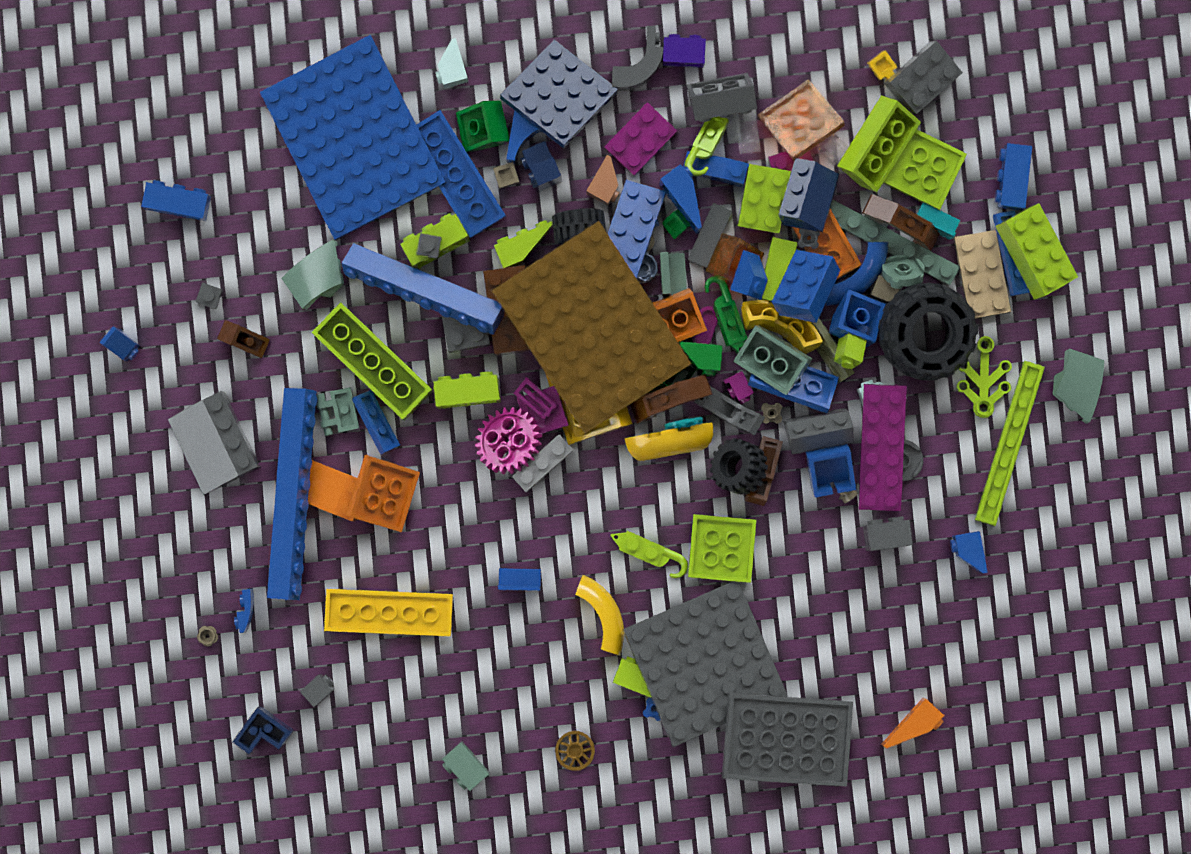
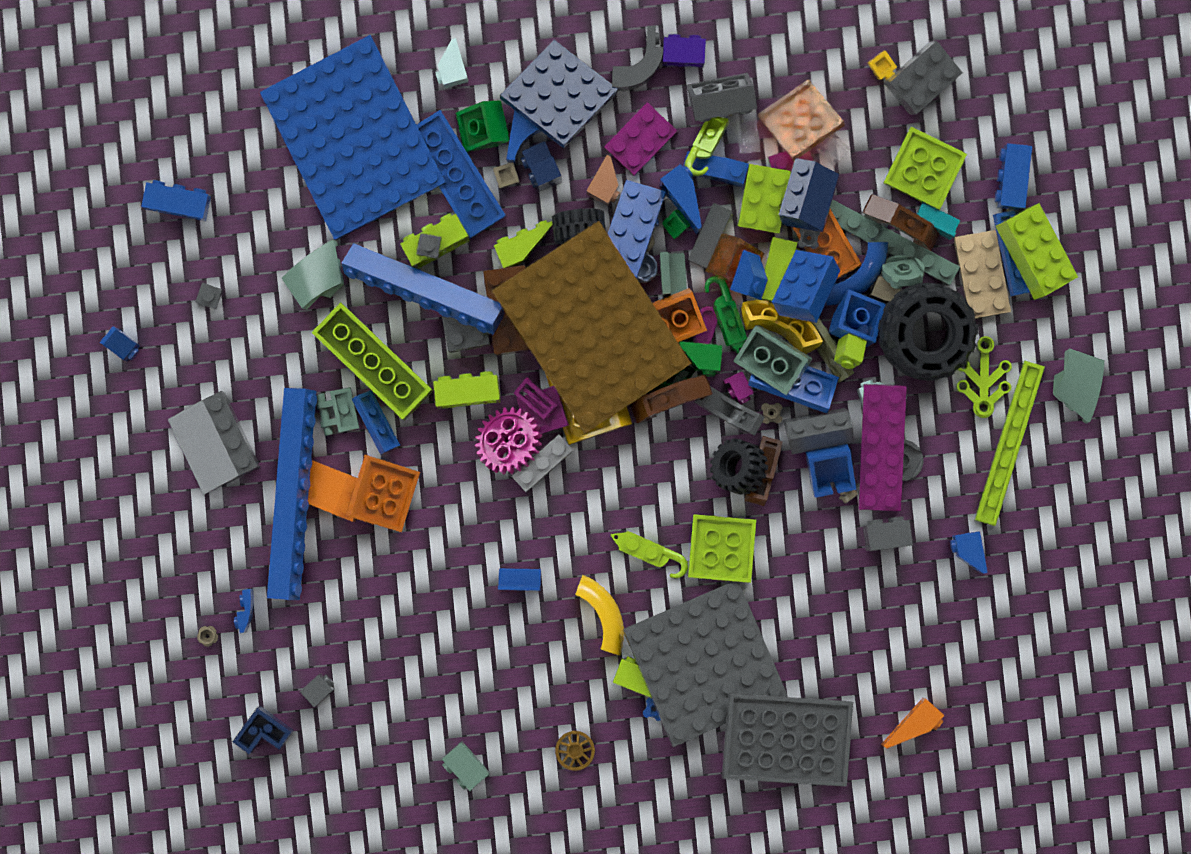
(243, 339): reddish brown slope -> none
(388, 612): yellow plate -> none
(670, 442): yellow brick -> none
(683, 423): teal wheel -> none
(879, 143): lime brick -> none

